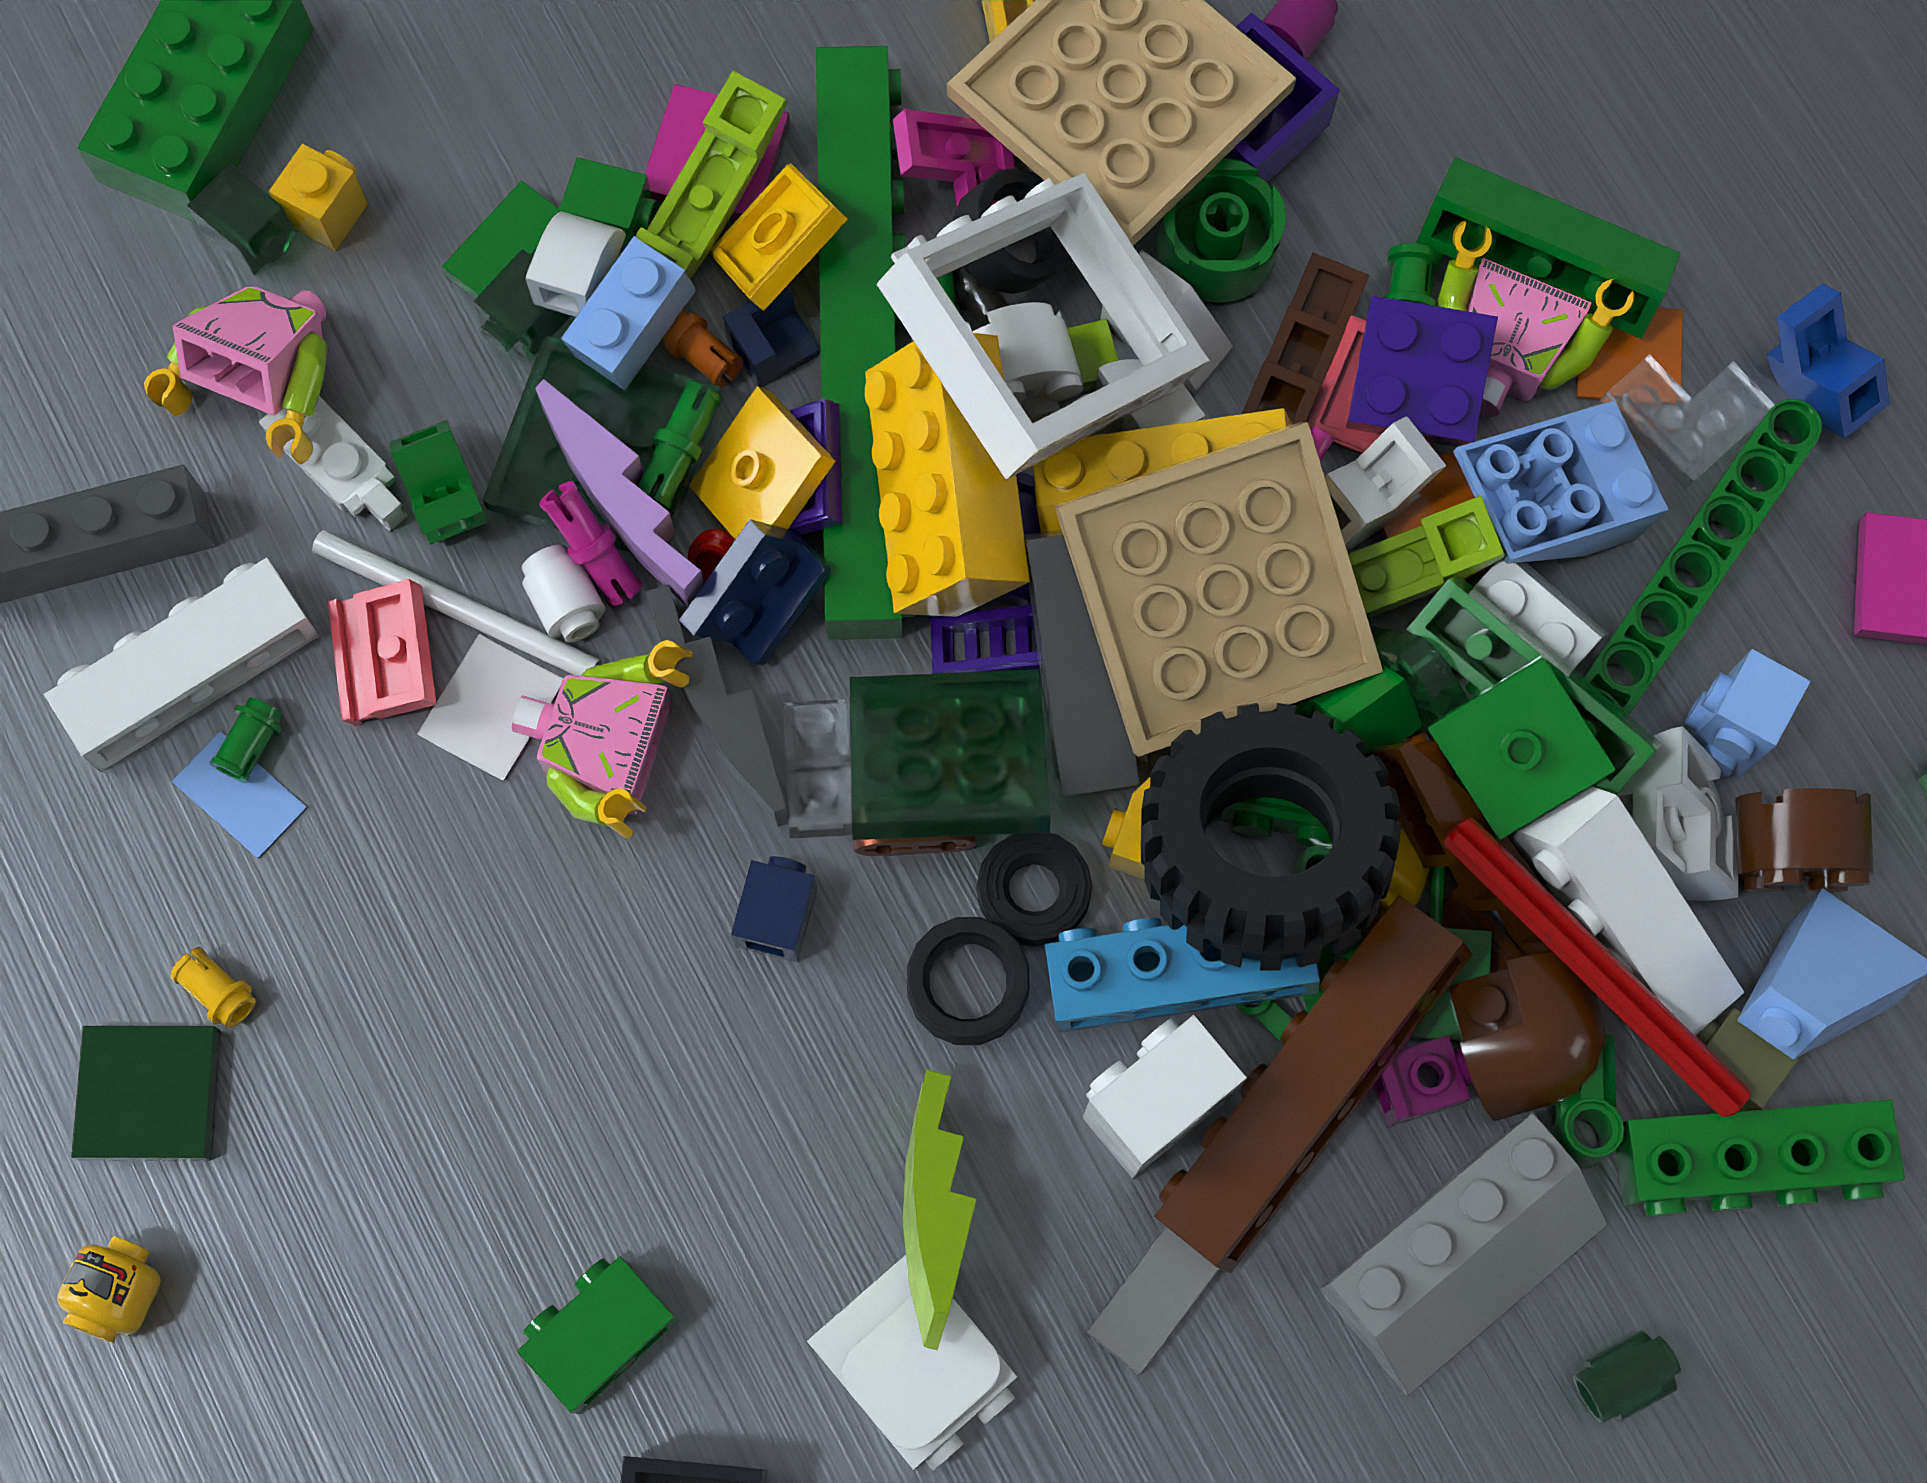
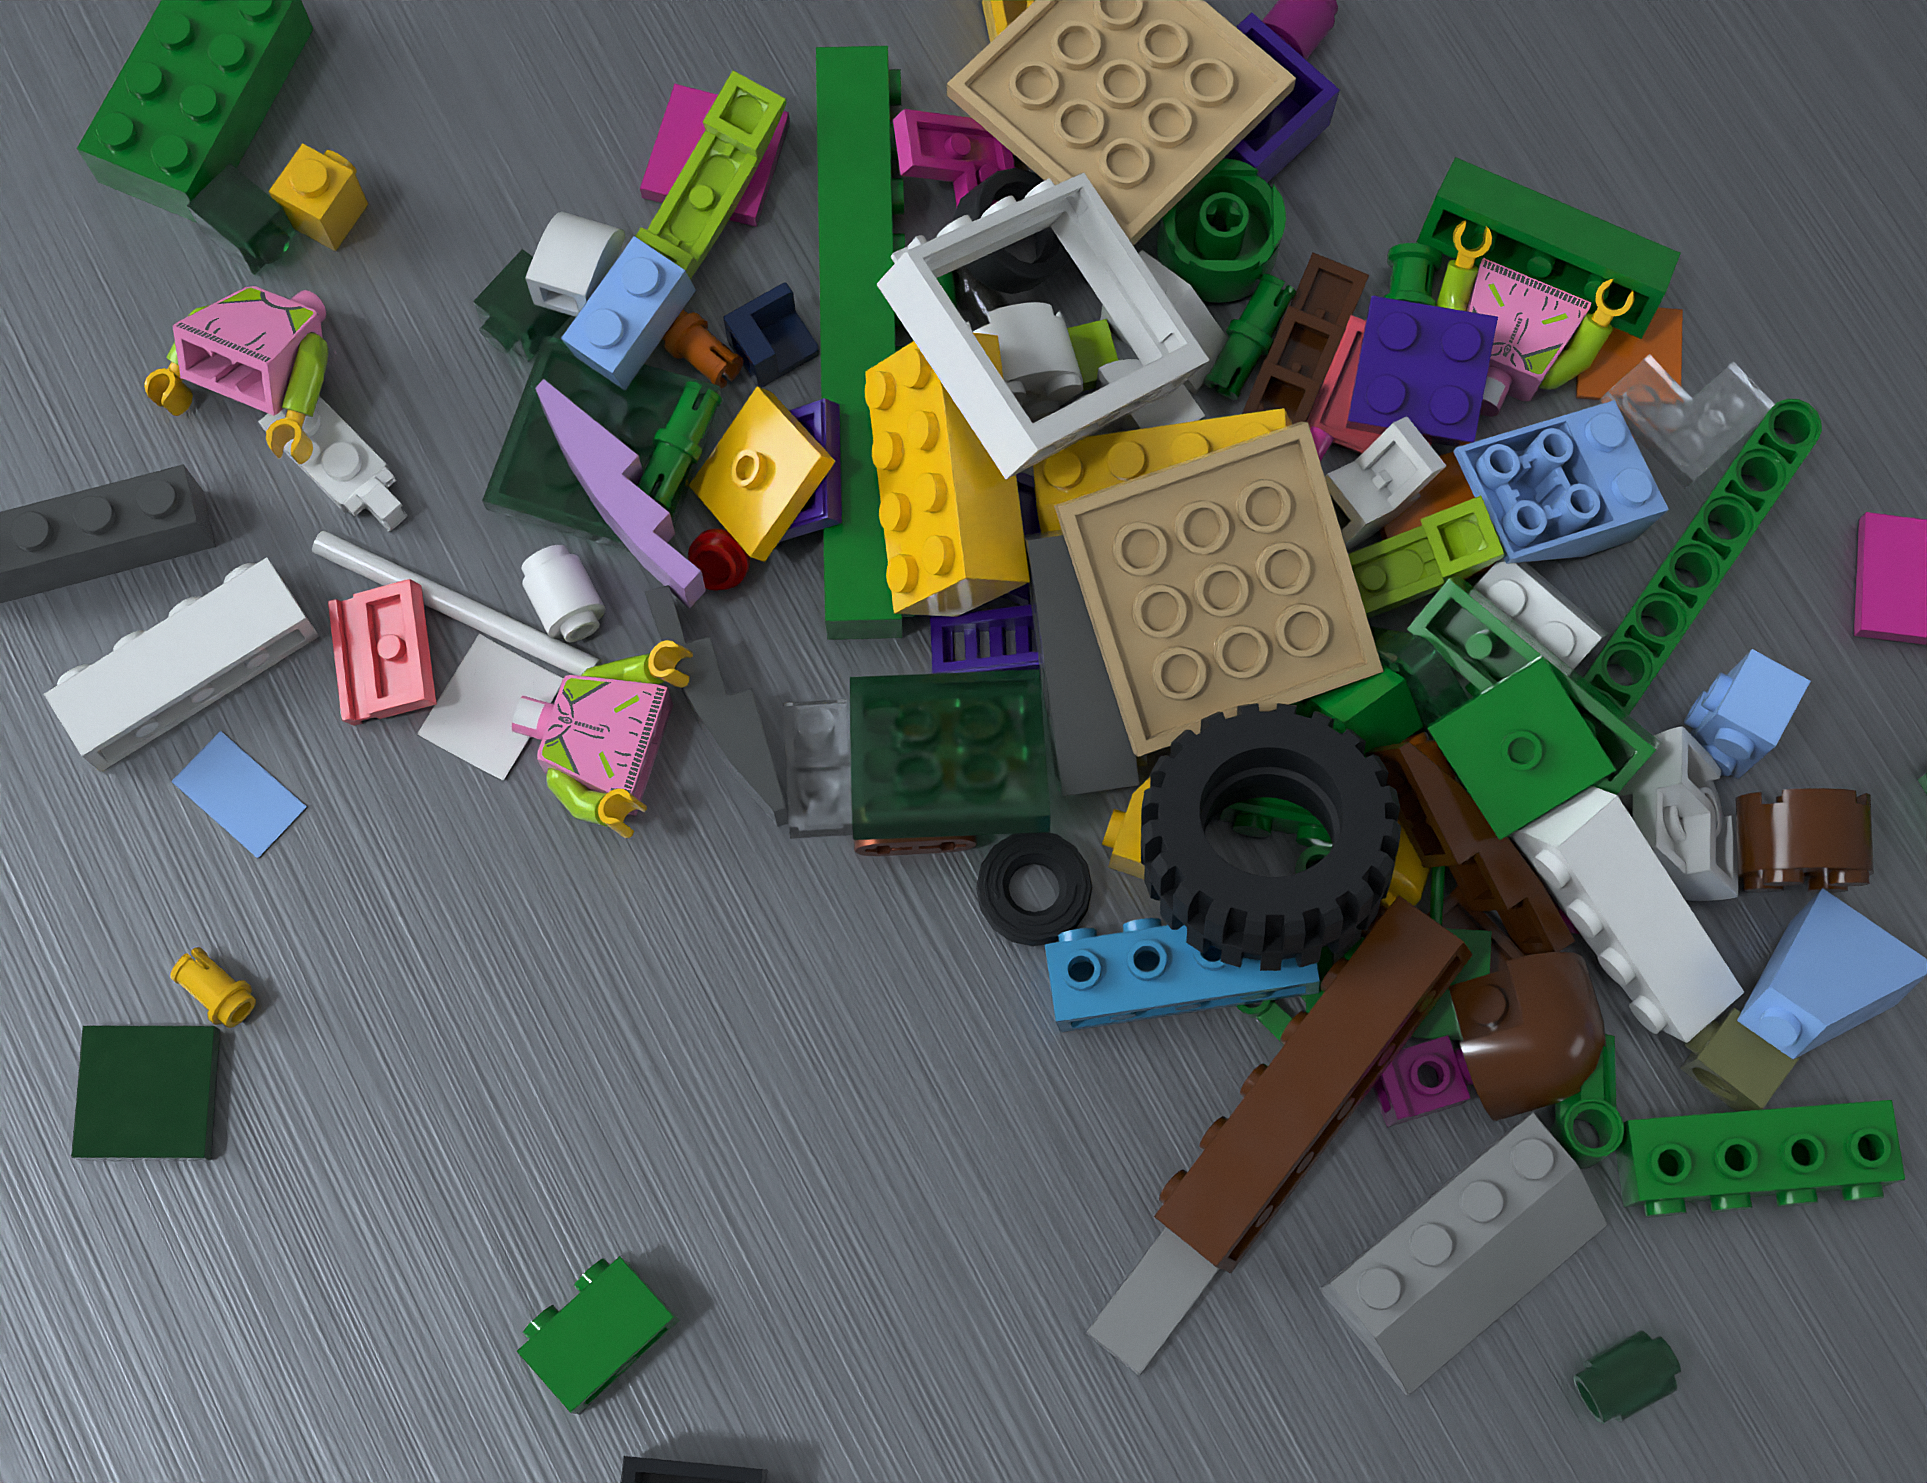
(109, 1289): yellow head -> none
(247, 739): green pin -> none
(438, 482): green brick -> none
(509, 228): green tile -> none
(591, 543): dark pink pin -> none
(610, 197): green brick -> none
(757, 590): dark blue bracket -> none
(775, 908): dark blue brick -> none
(777, 236): yellow plate -> none
(907, 1389): white brick -> none
(933, 1216): lime slope -> none
(989, 936): black tyre -> none
(1162, 1095): white brick -> none
(1250, 336): none -> green pin
(1597, 967): red axle -> none
(1825, 367): blue brick -> none

